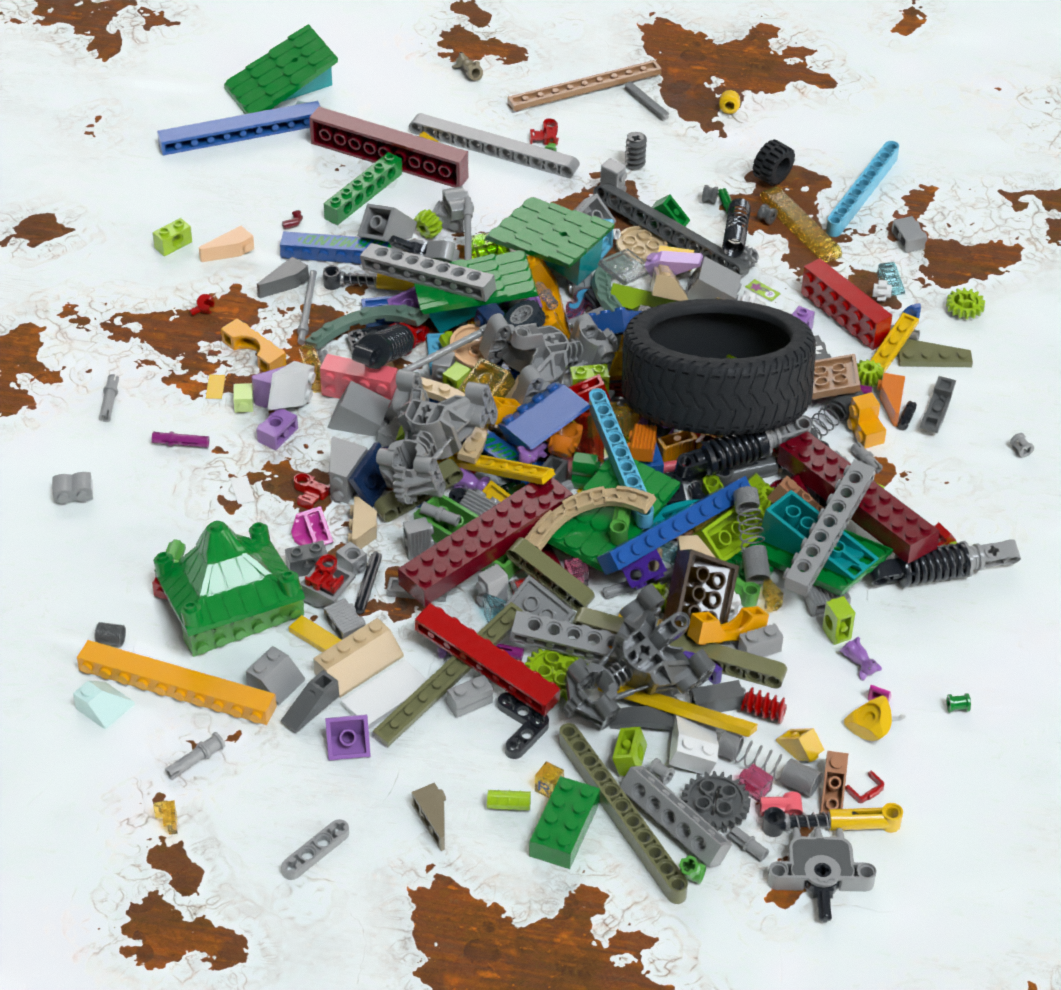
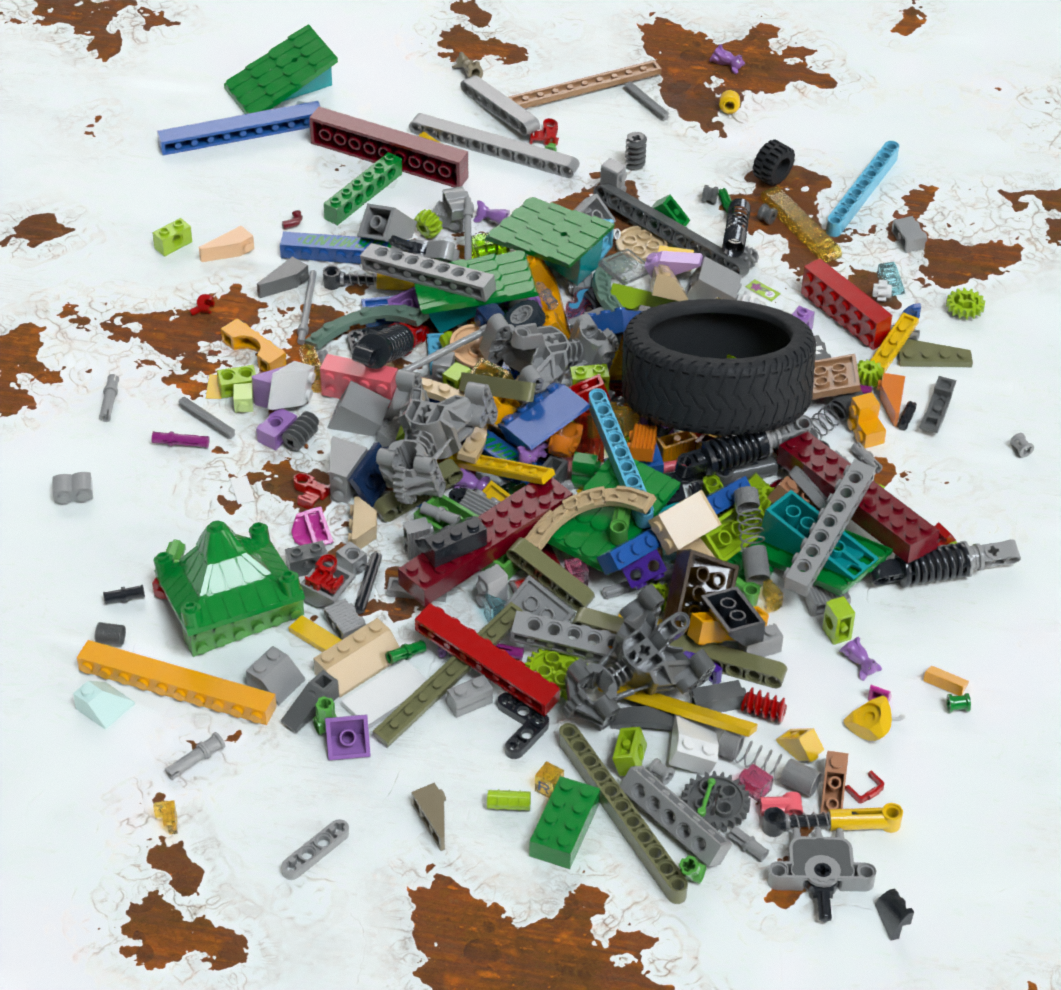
(124, 594): none -> black pin
(207, 417): none -> light grey axle
(228, 377): none -> lime brick
(301, 430): none -> dark grey piece
(324, 709): none -> bright green piece
(406, 651): none -> green pin
(453, 540): none -> black slope
(493, 214): none -> medium lavender animal
(500, 105): none -> light grey beam
(501, 387): none -> olive beam
(684, 522): none -> slope
(702, 811): none -> bright green hinge
(724, 57): none -> medium lavender animal
(736, 615): none -> black slope
(808, 487): none -> light grey beam
(893, 913): none -> black slope
(945, 680): none -> light orange slope

